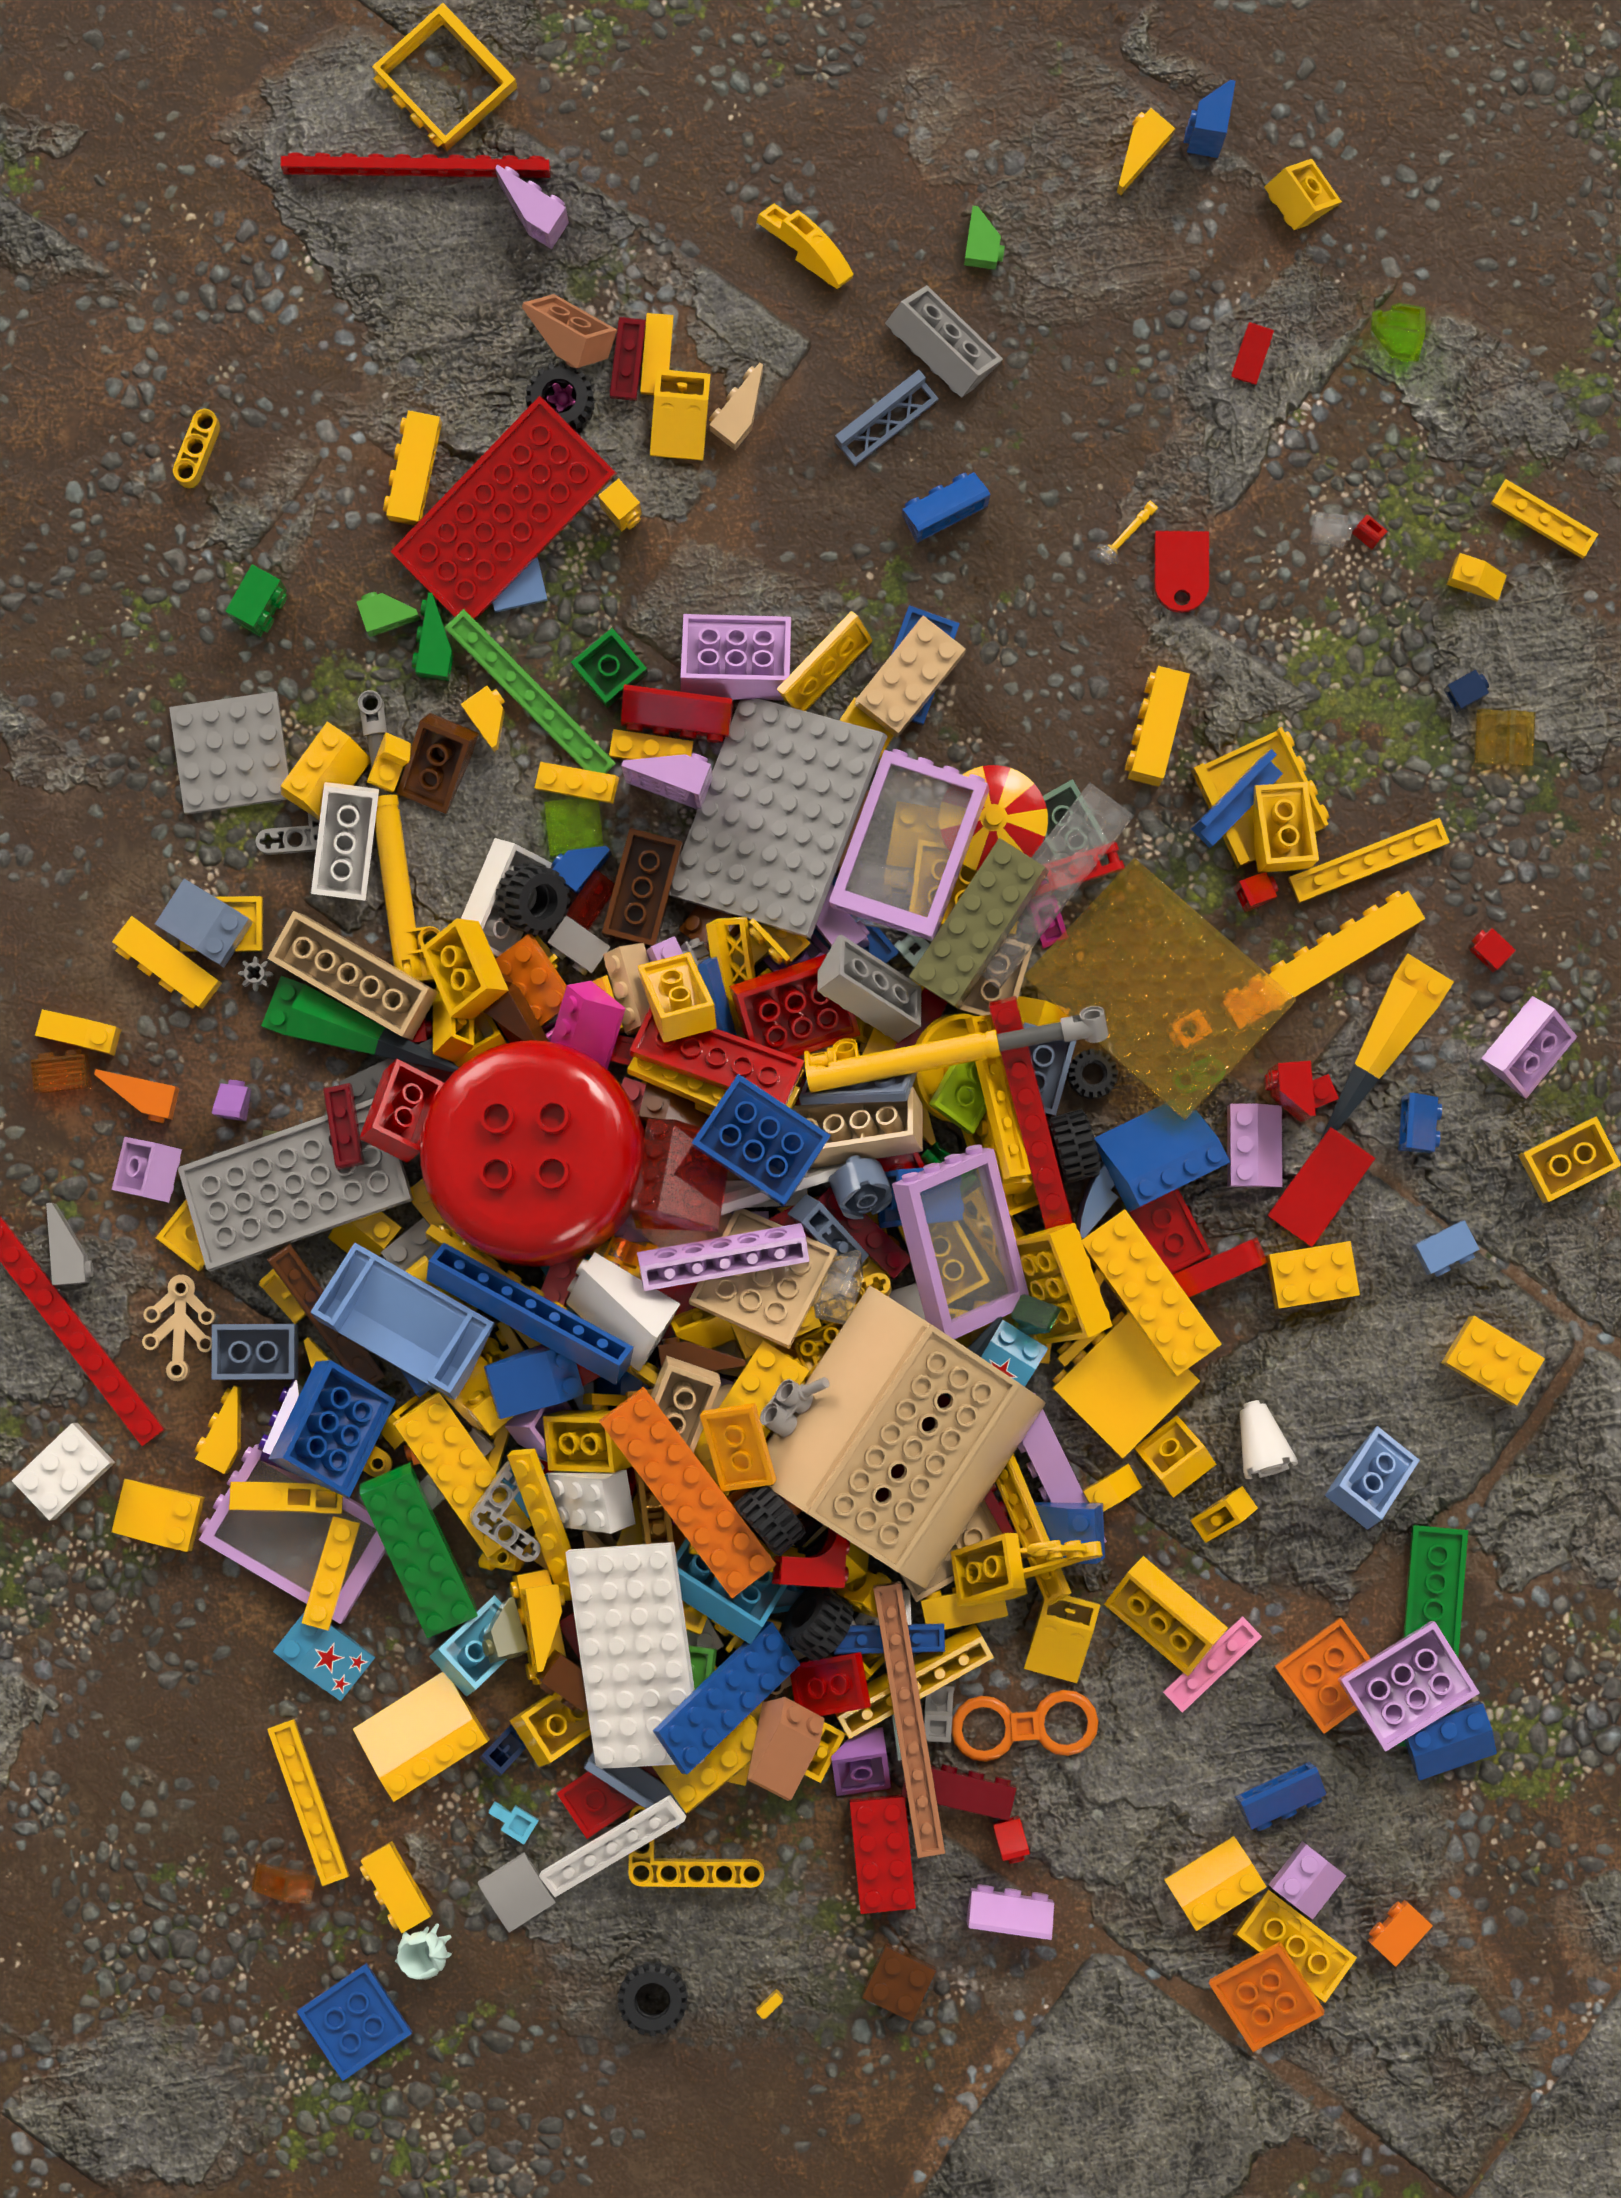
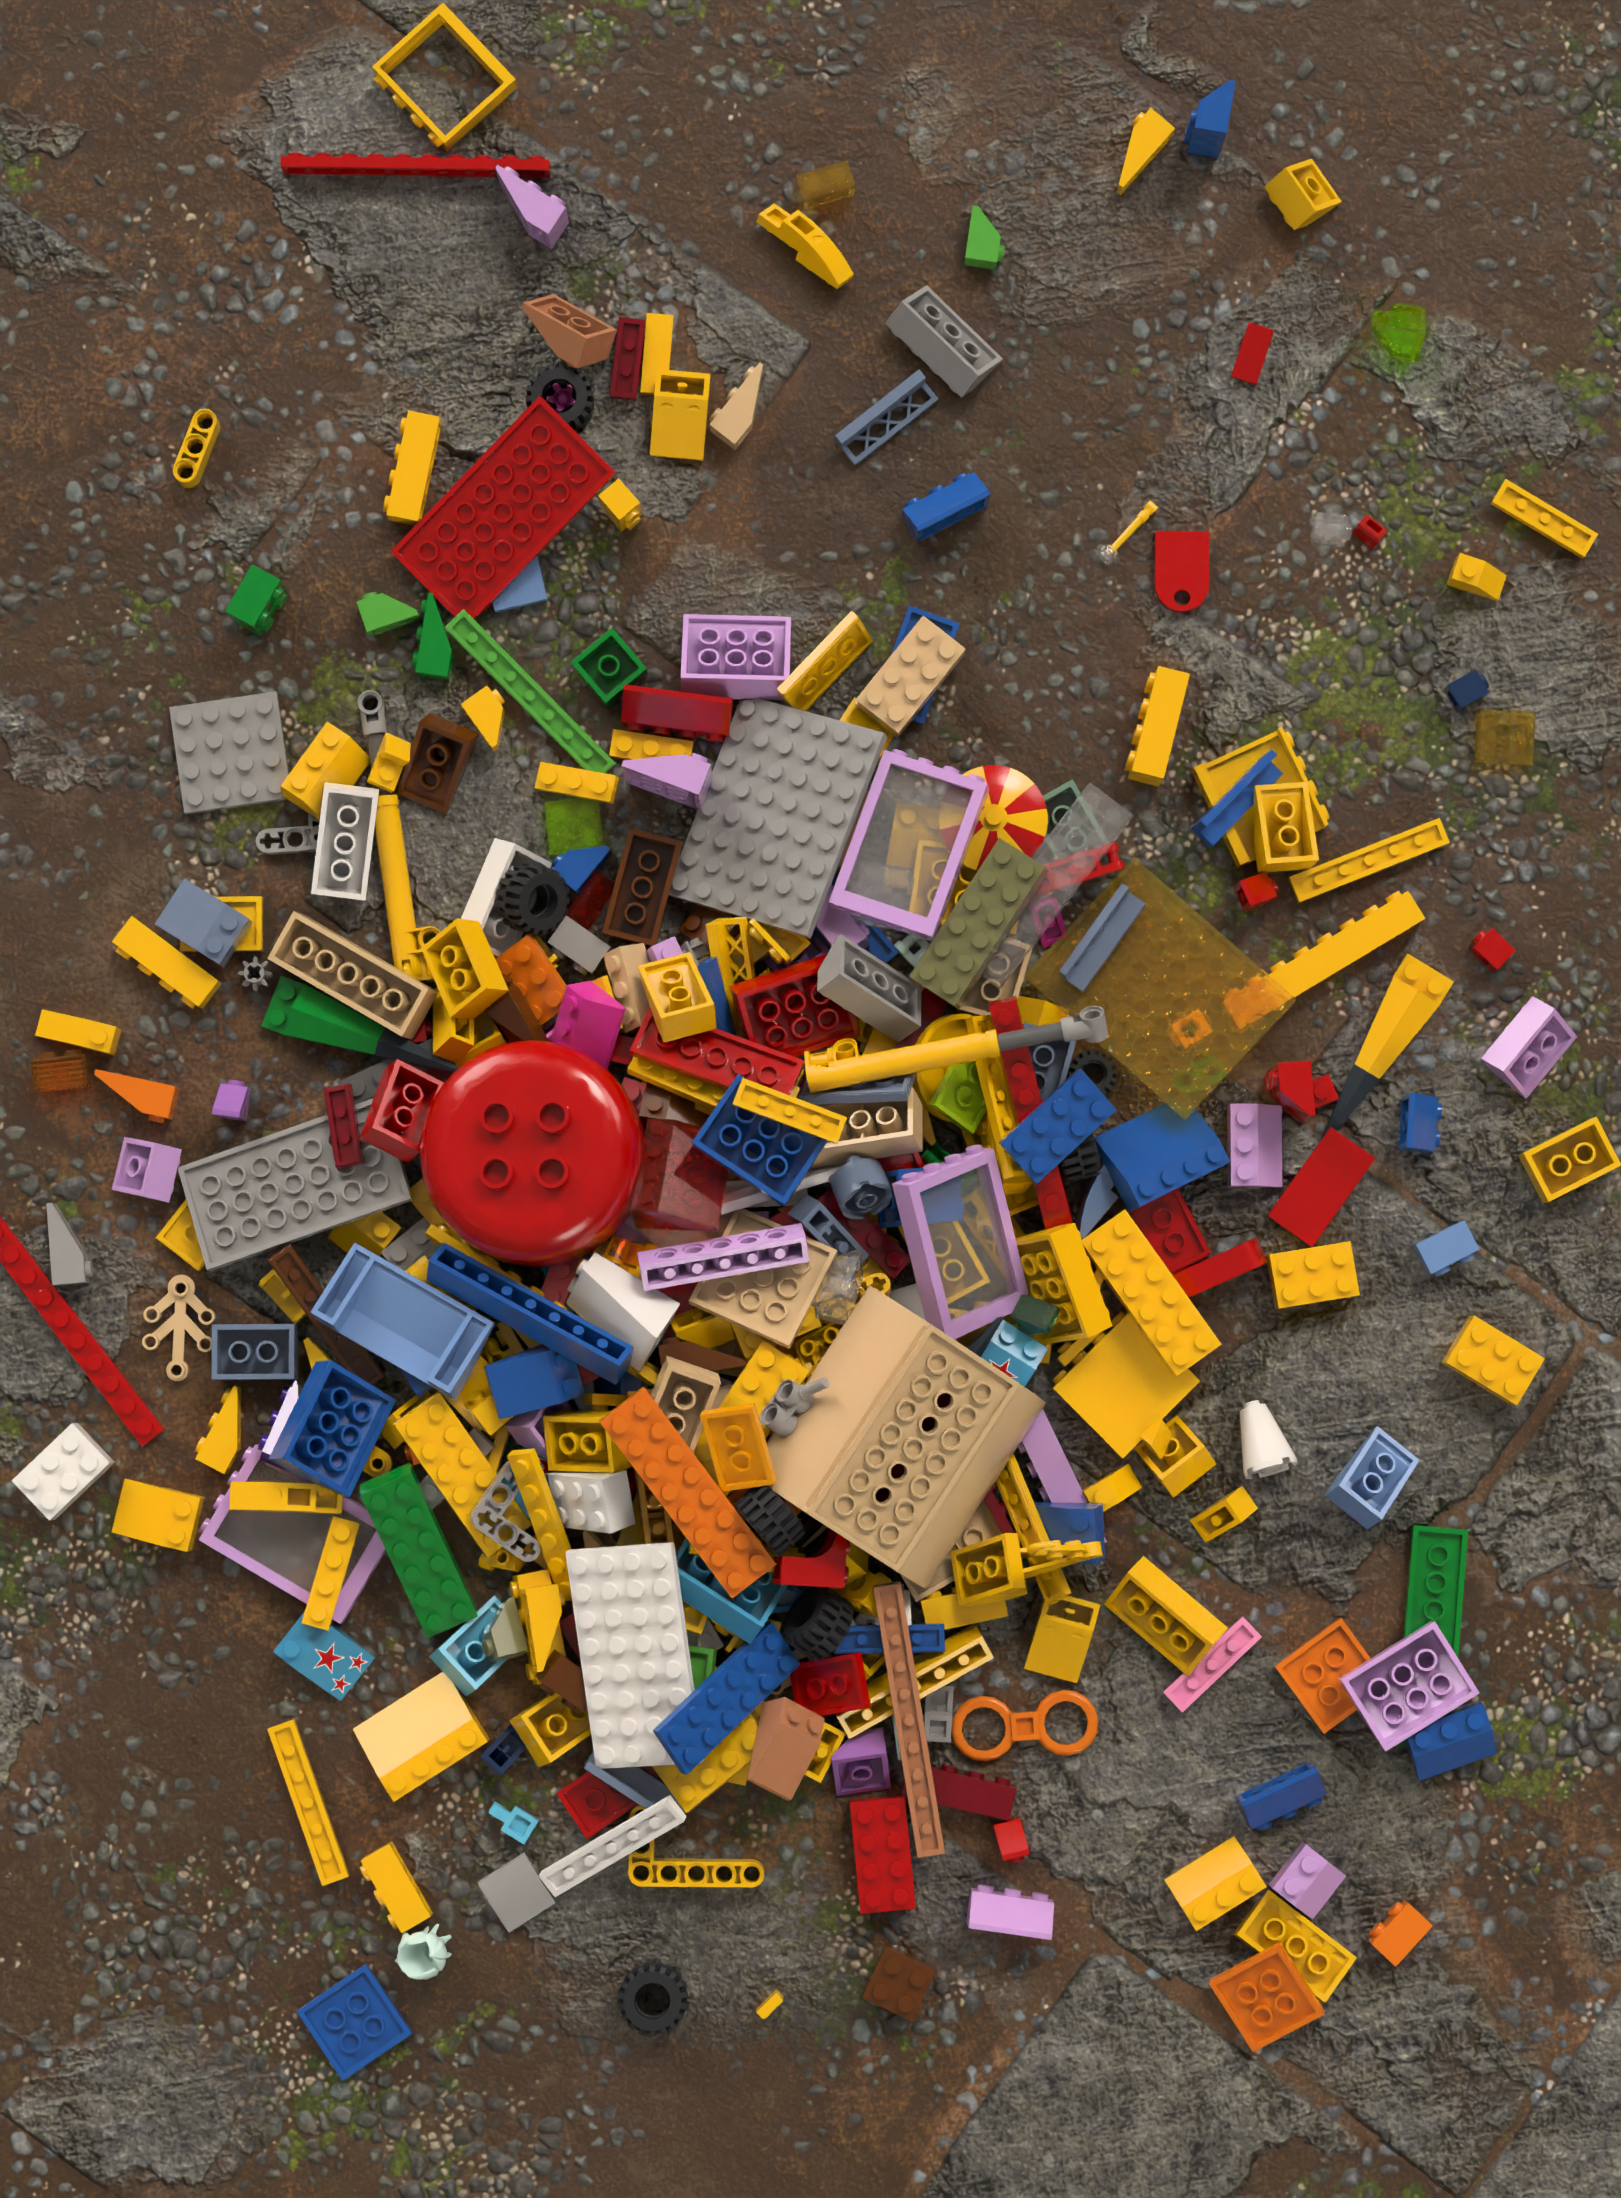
(283, 1883): clear orange slope -> none
(789, 1111): none -> yellow plate
(825, 184): none -> clear yellow brick
(1057, 1126): none -> blue plate
(1101, 939): none -> sand blue fence
(1157, 1438): none -> yellow slope

